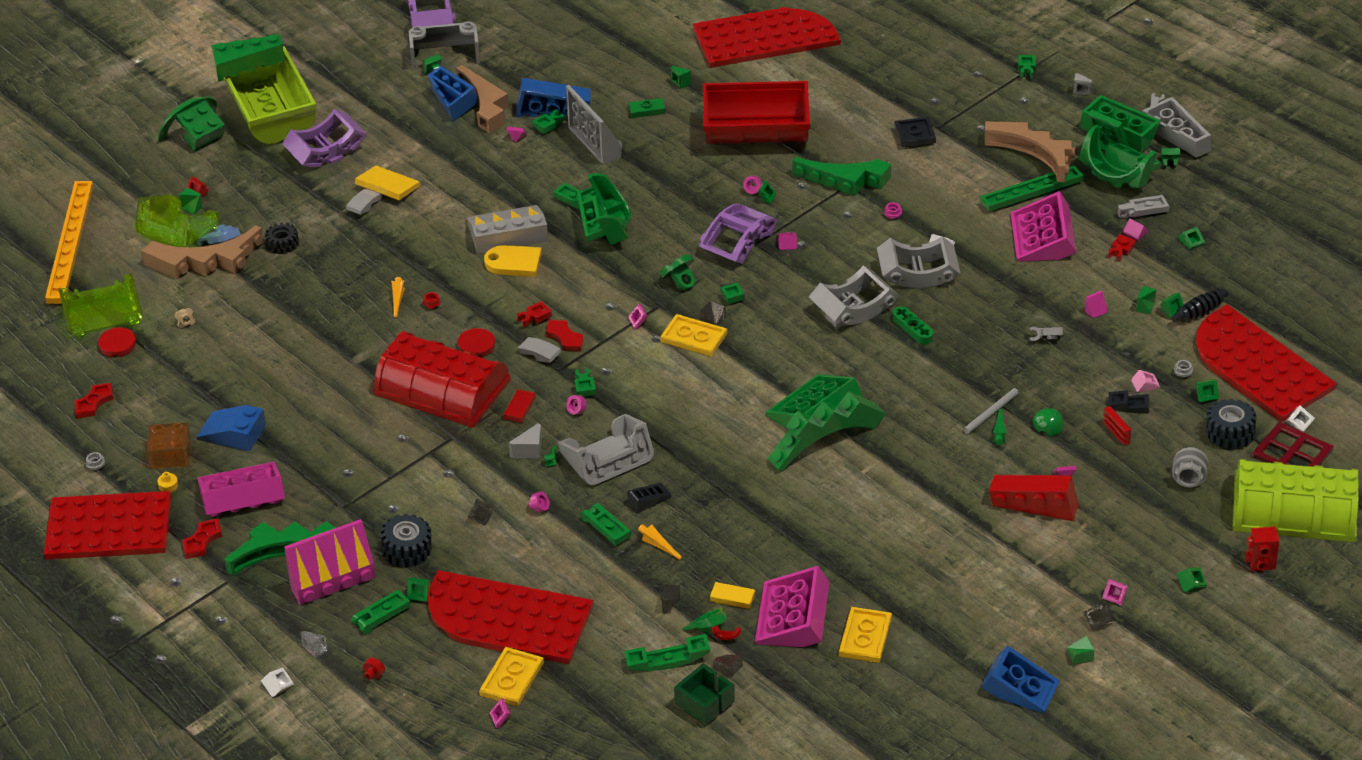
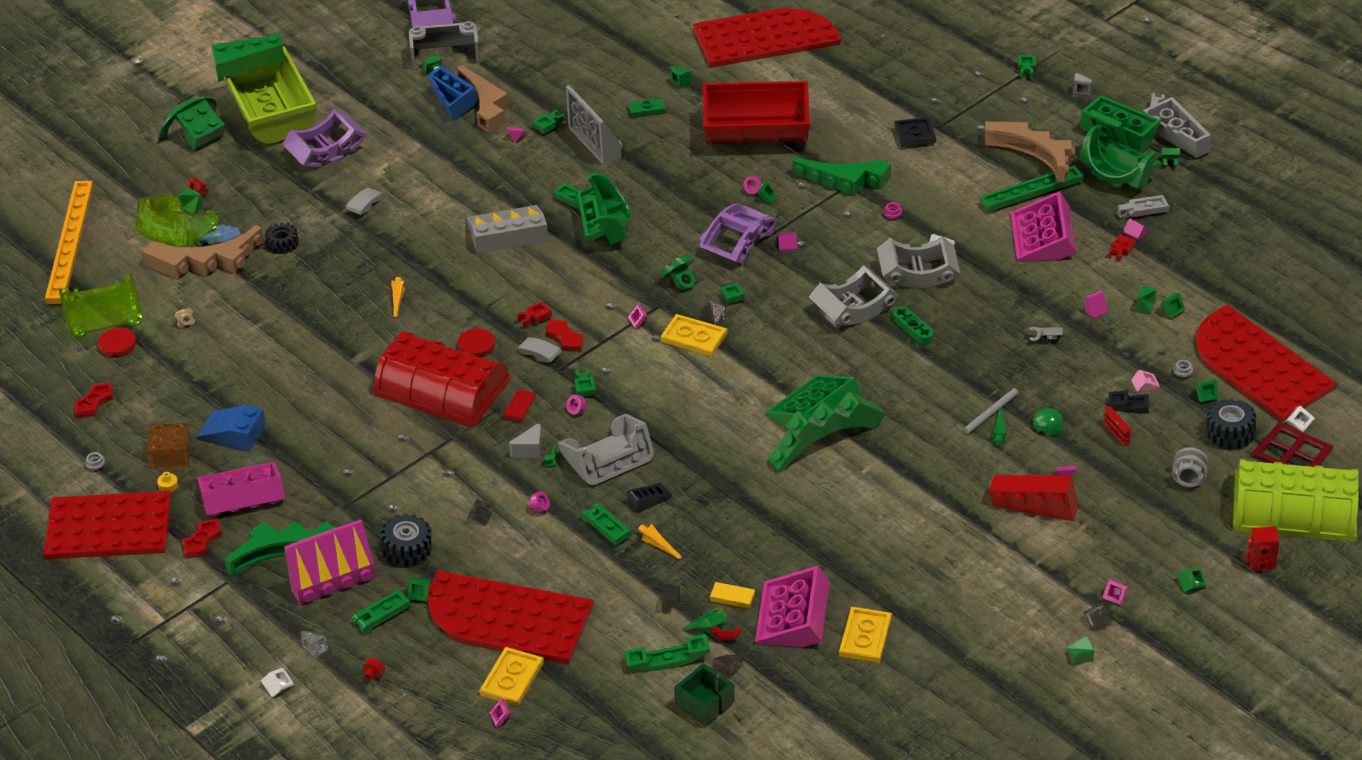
(387, 182): yellow tile -> none
(431, 300): red plate -> none
(513, 260): yellow tile -> none
(544, 97): blue wedge -> none
(1020, 681): blue slope -> none
(1191, 238): green slope -> none
(1199, 305): black piece -> none

